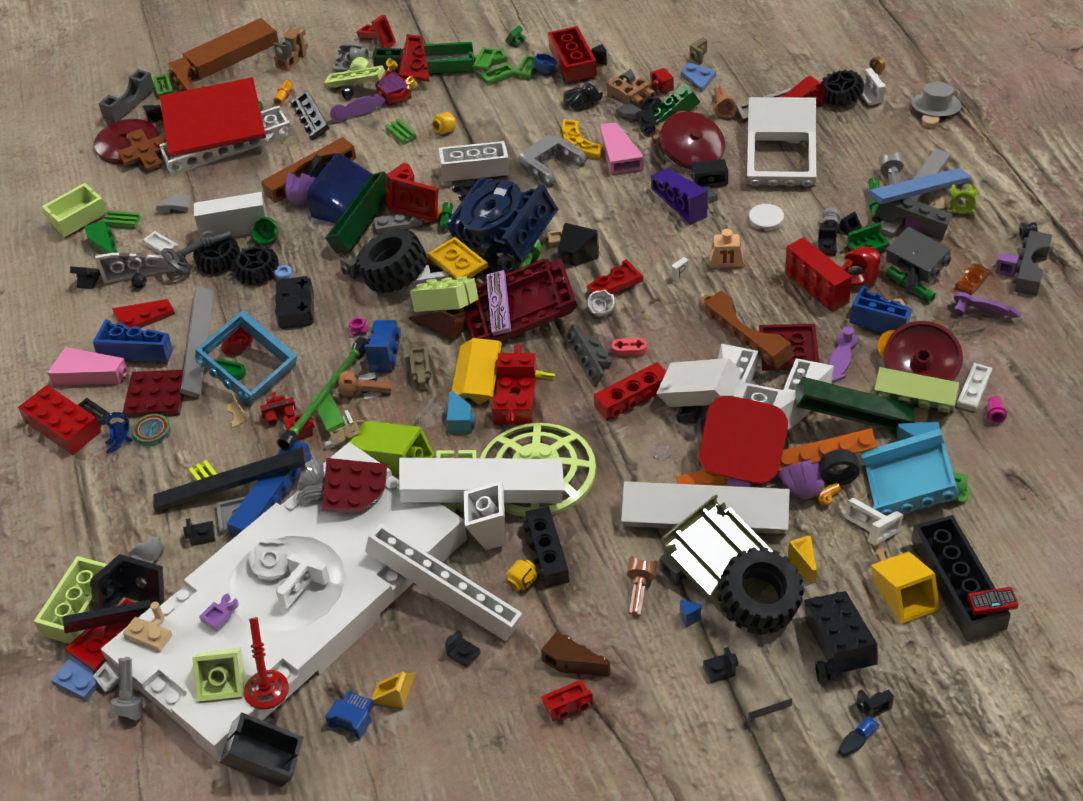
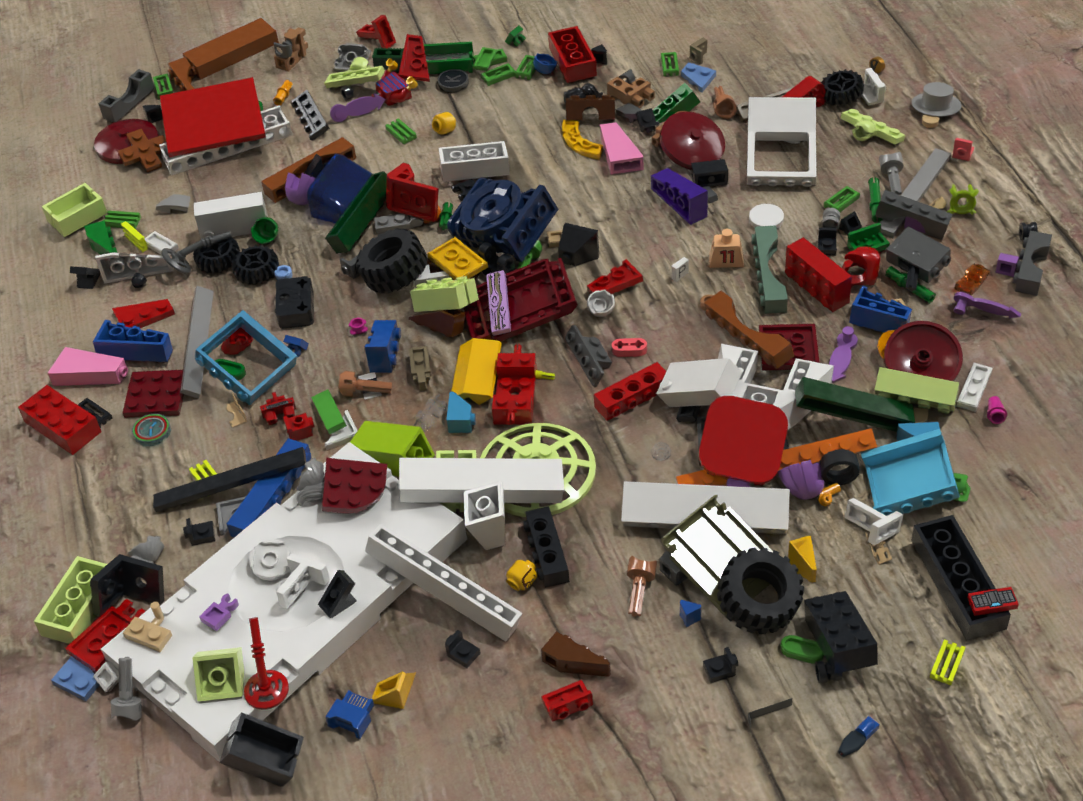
(104, 616): black tile -> none
(118, 431): clear blue piece -> none
(134, 236): none -> neon yellow tile
(288, 438): bright green hose -> none
(295, 343): none -> blue tile
(337, 595): none -> black slope
(345, 431): tan piece -> none
(363, 52): light grey wheel -> none
(453, 80): none -> tile
(545, 150): light grey connector -> none
(604, 106): none -> reddish brown arch
(651, 102): black tile -> none
(662, 80): red brick -> none
(670, 71): none -> bright green tile
(773, 292): none -> sand green arch
(801, 649): none -> bright green tile
(844, 201): none -> bright green tile
(867, 127): none -> yellowish green plate
(876, 704): black bracket -> none
(906, 586): yellow slope -> none
(919, 186): medium blue tile -> none
(953, 648): none -> neon yellow tile
(962, 149): none -> coral bracket

